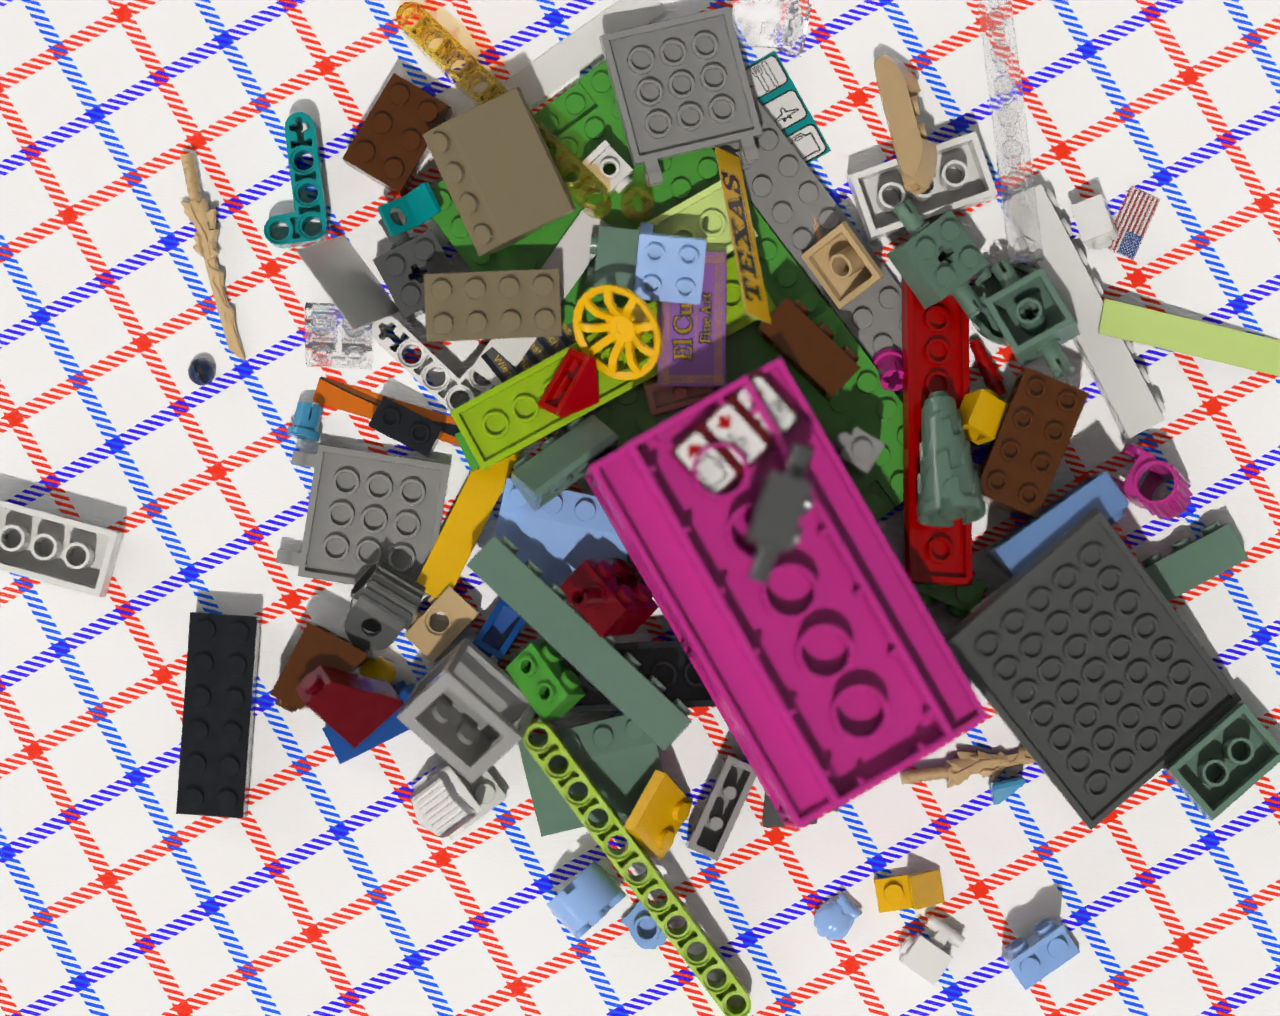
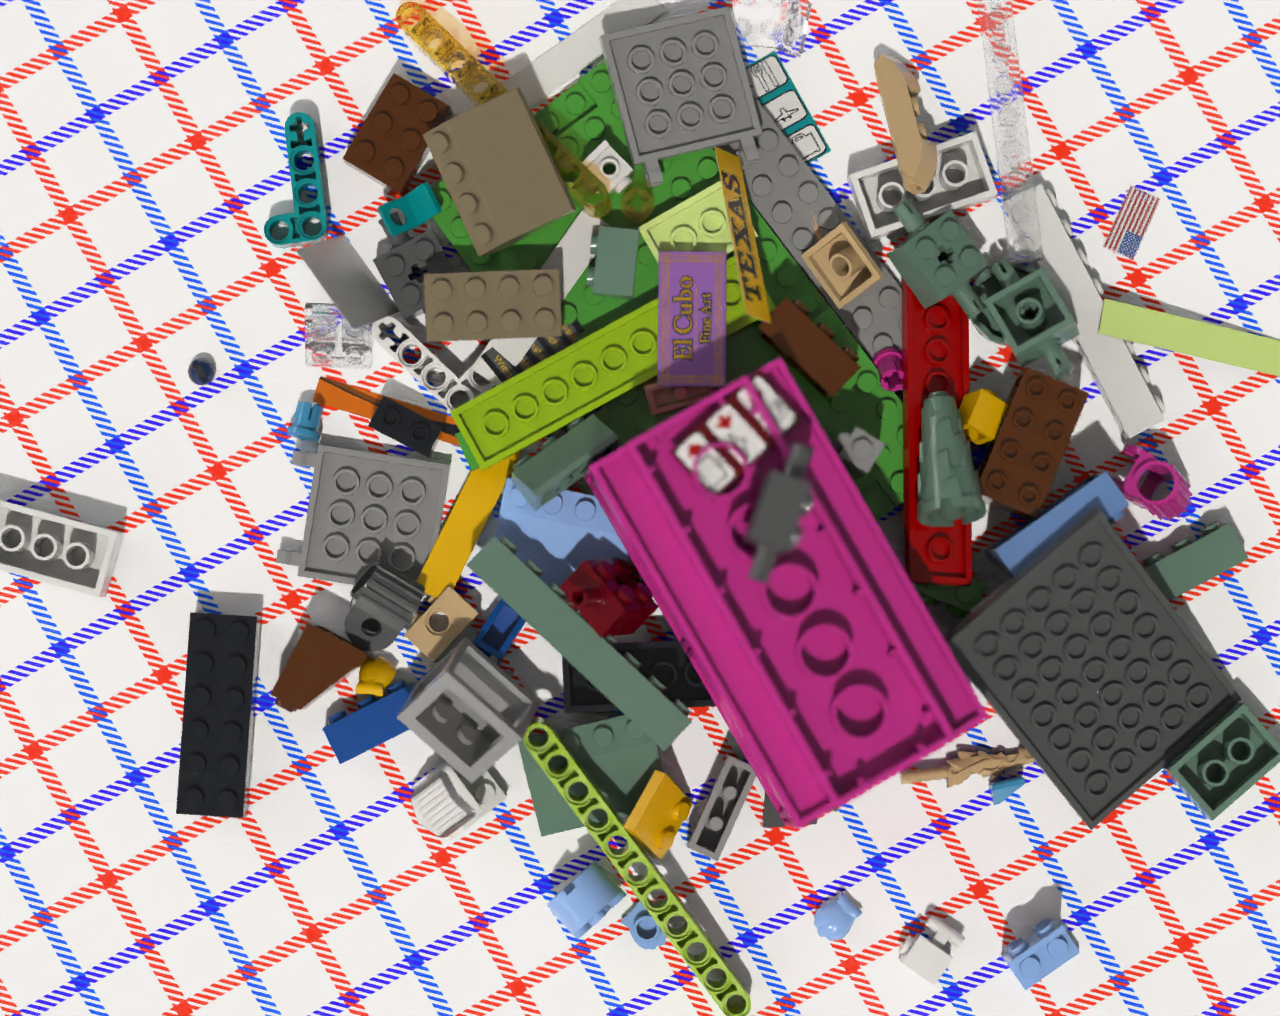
(206, 237): tan sword -> none
(349, 702): dark red slope -> none
(545, 680): bright green brick -> none
(572, 386): red slope -> none
(622, 327): yellow wheel -> none
(669, 267): light blue bracket -> none
(909, 891): yellow slope -> none
(987, 368): red animal -> none
(1094, 222): white brick -> none

